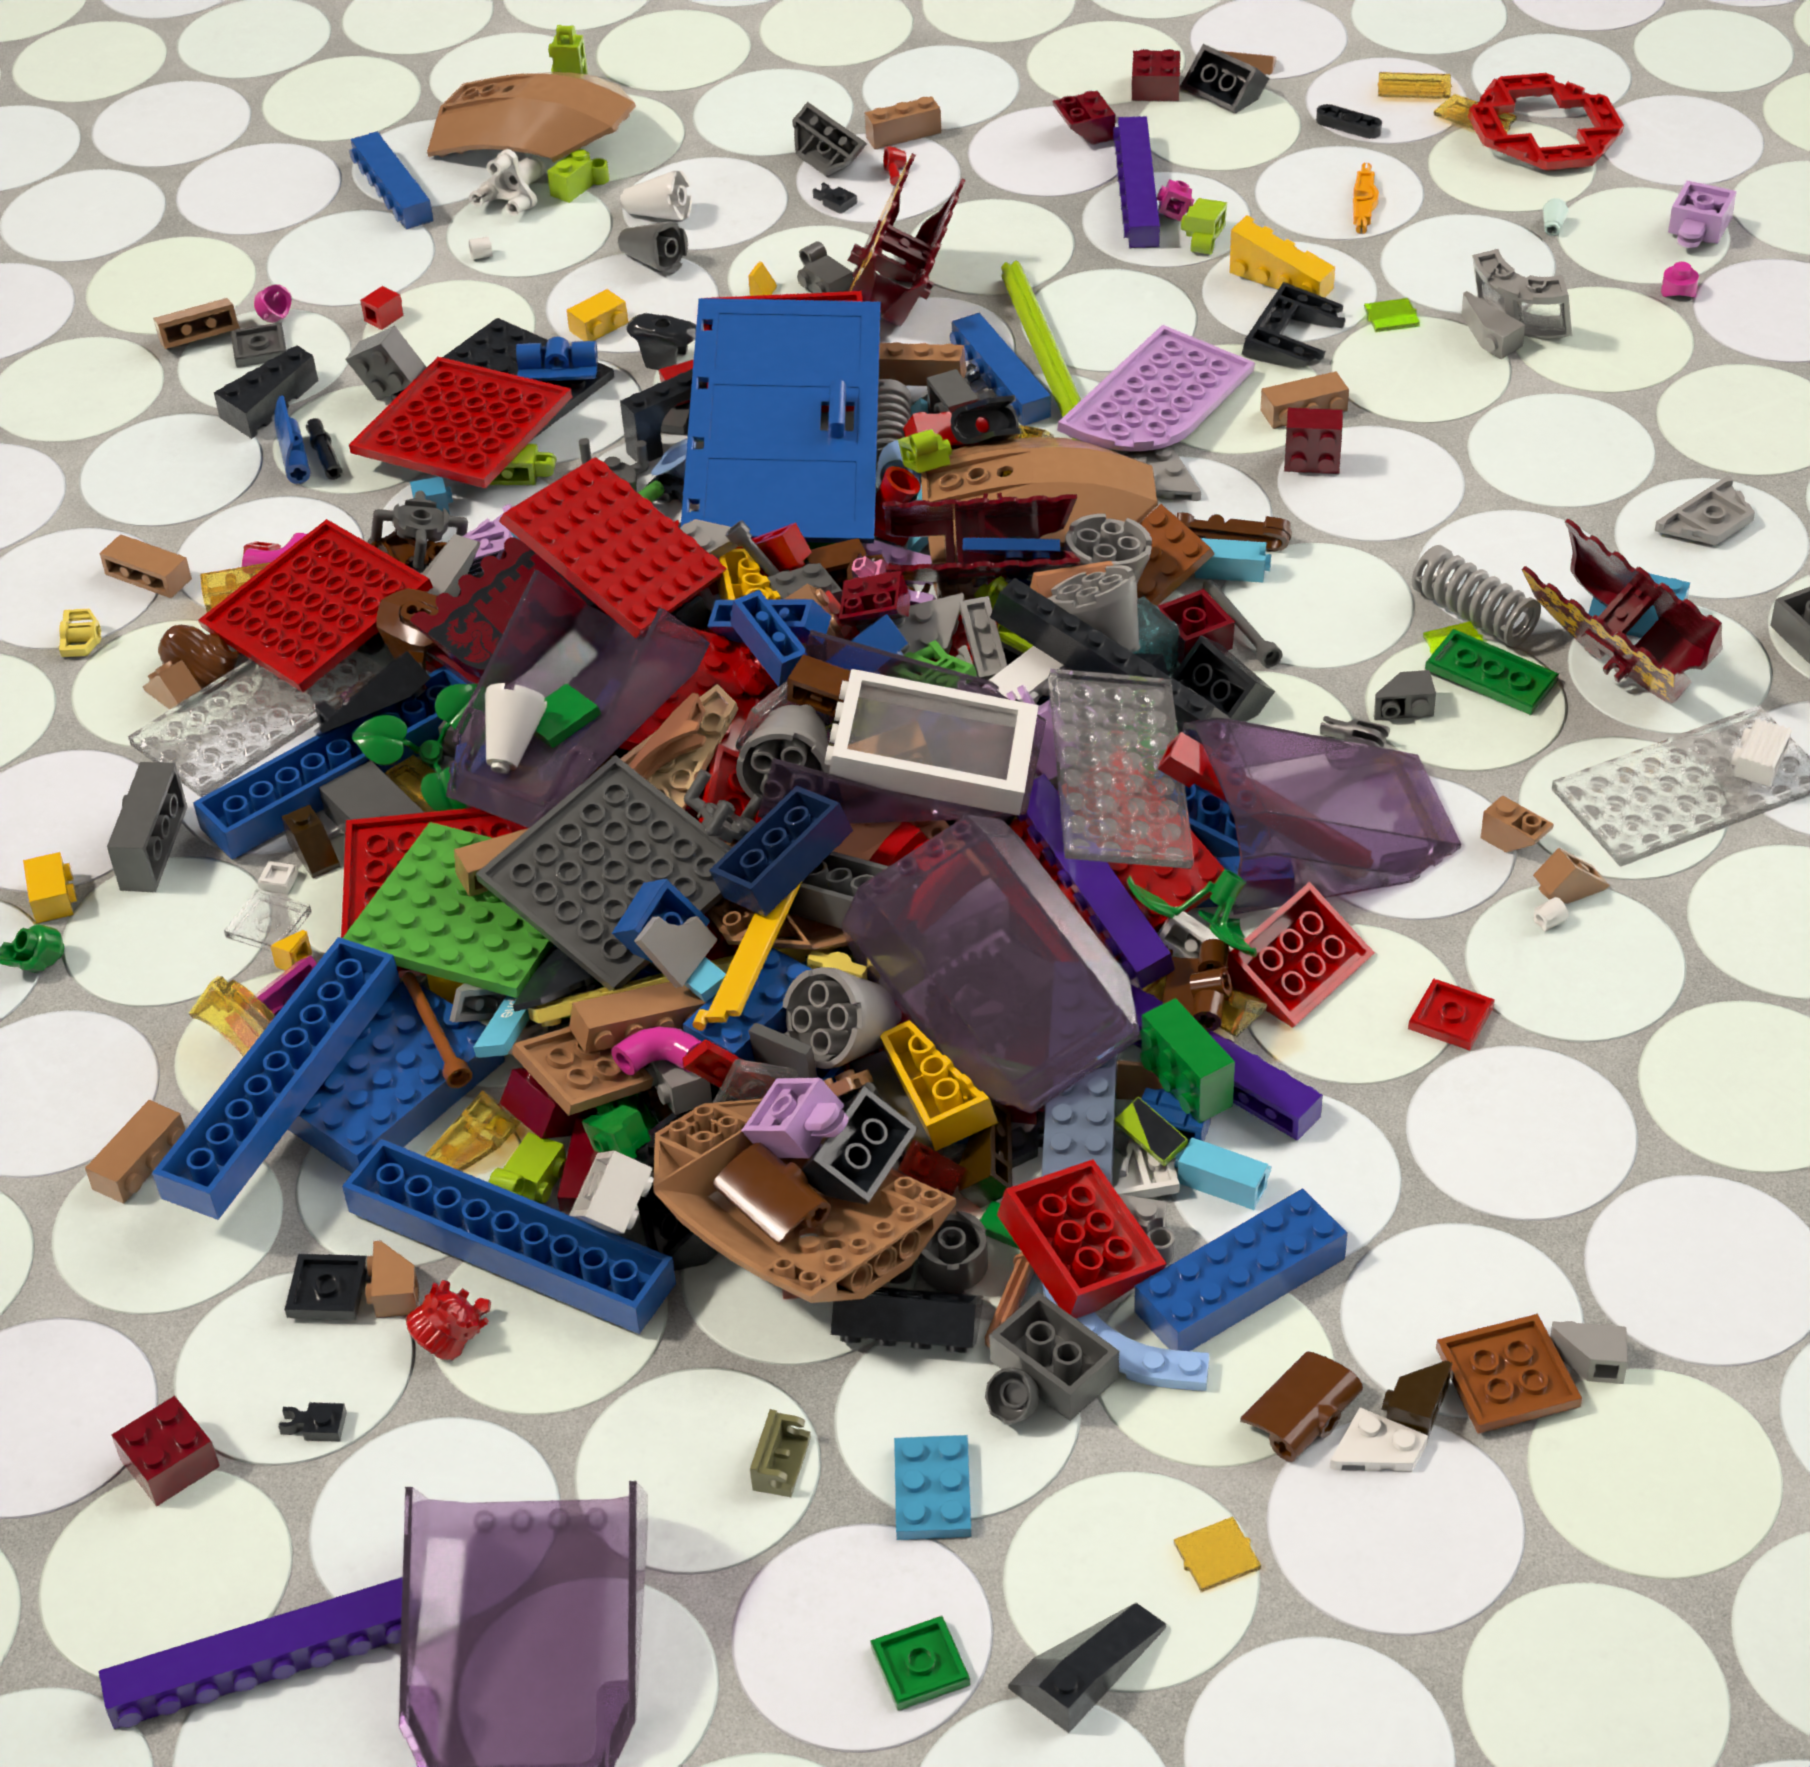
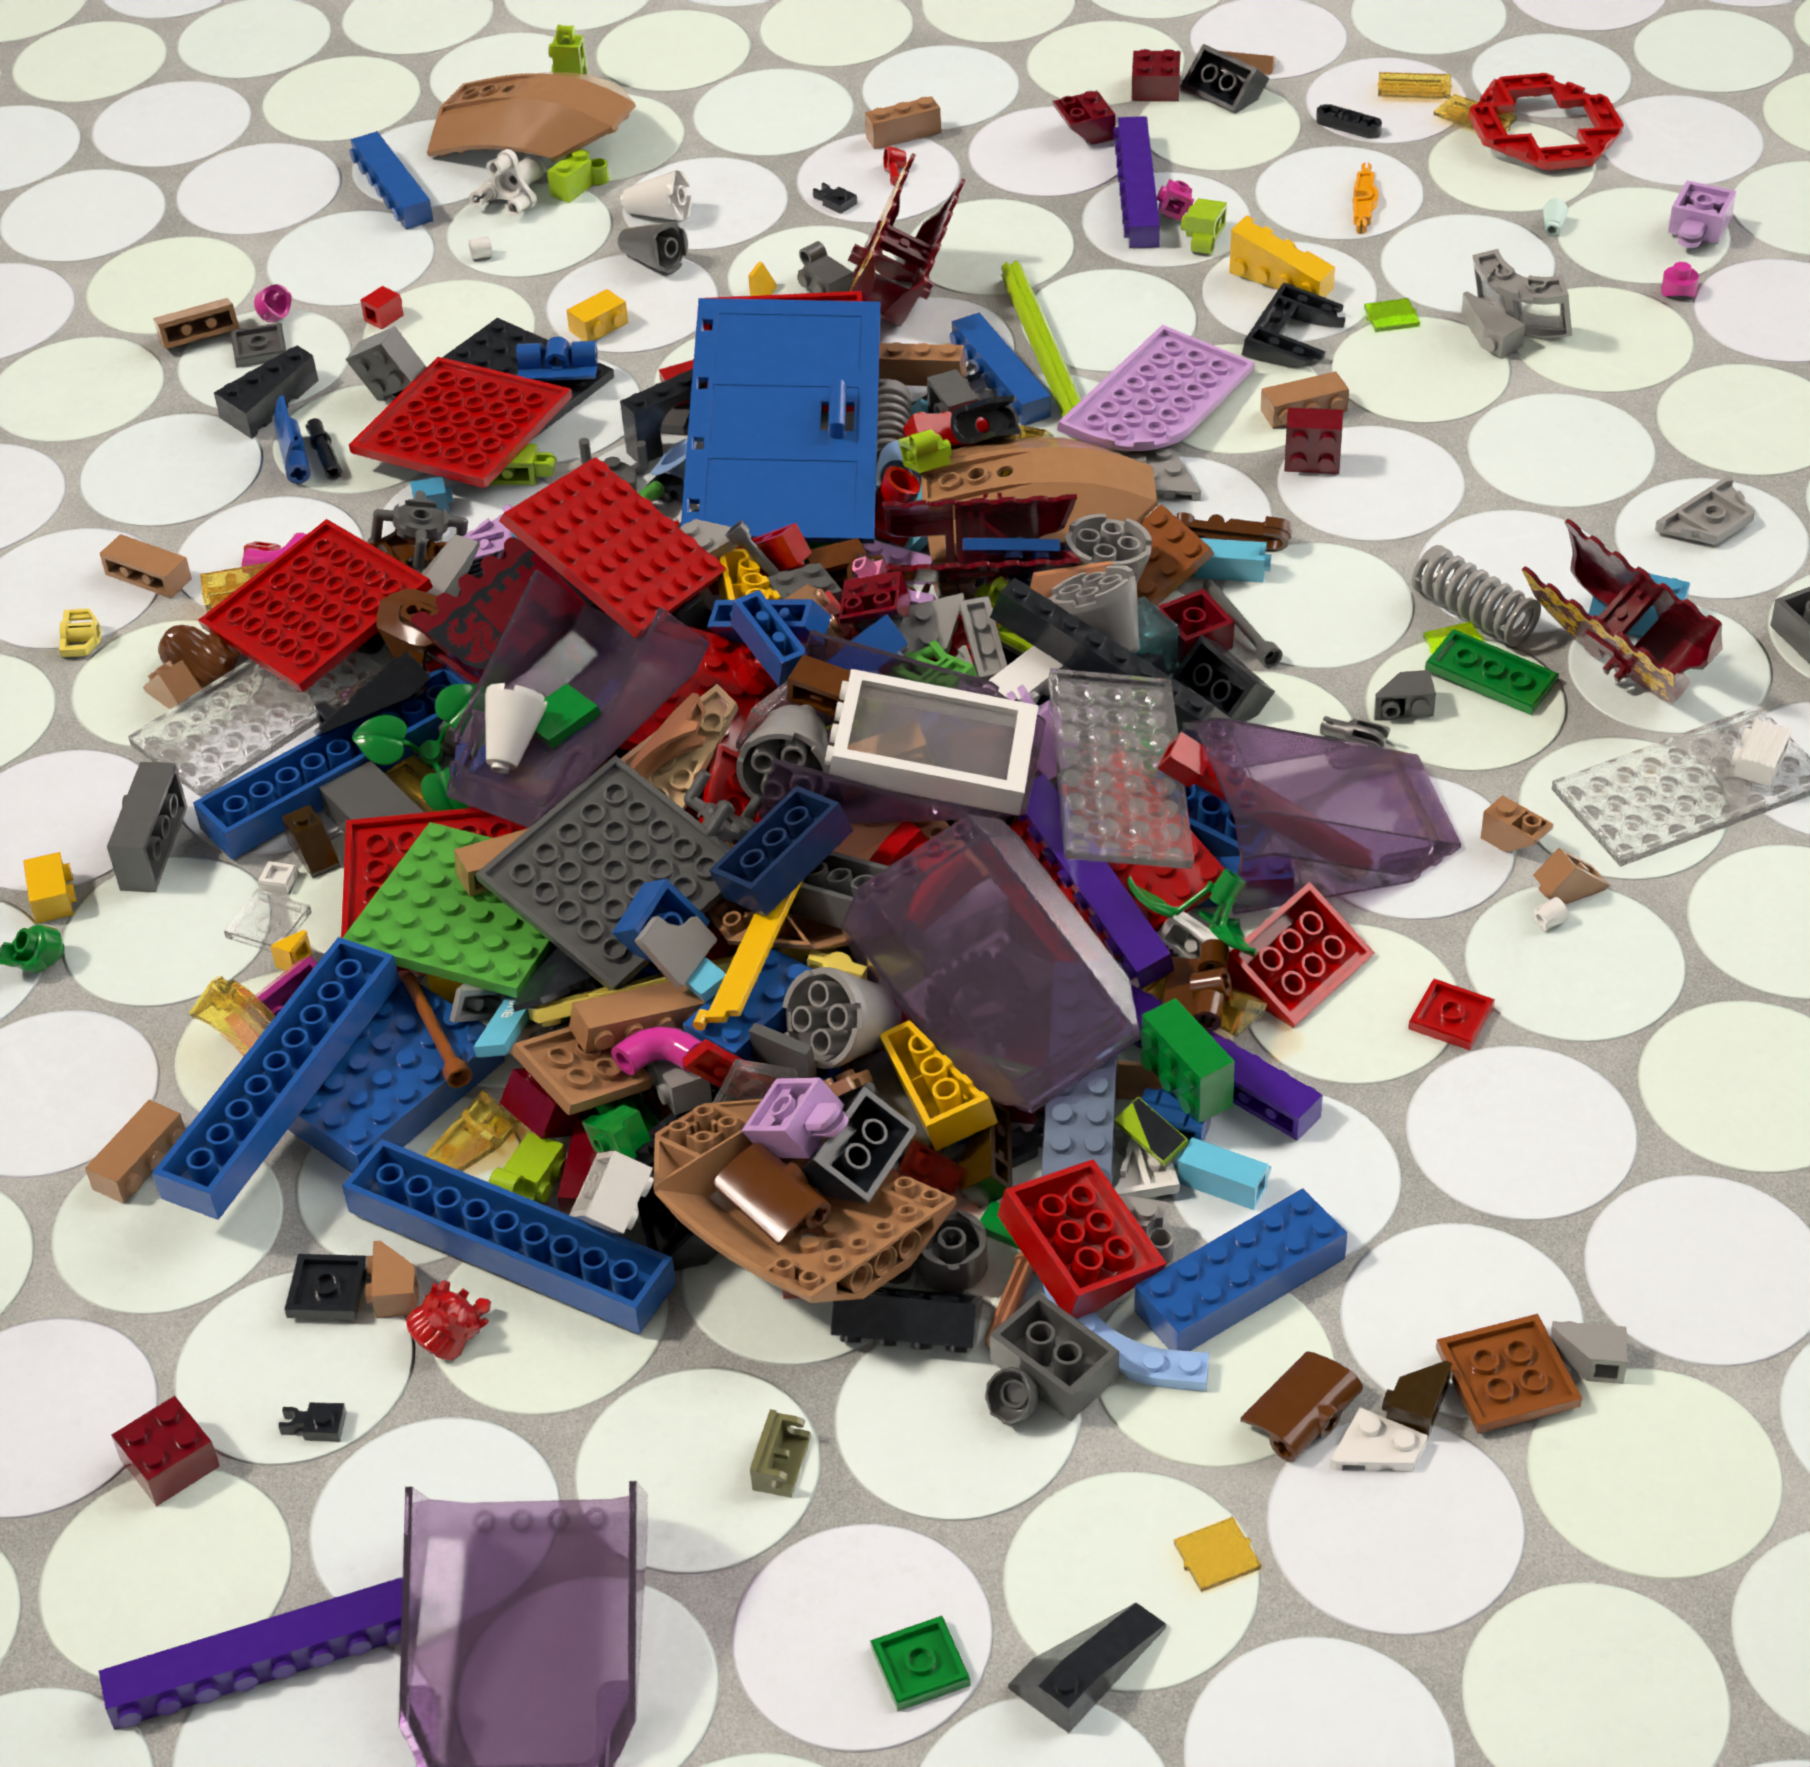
(661, 338): black piece -> none
(824, 141): dark grey wedge -> none
(932, 1487): dark azure plate -> none

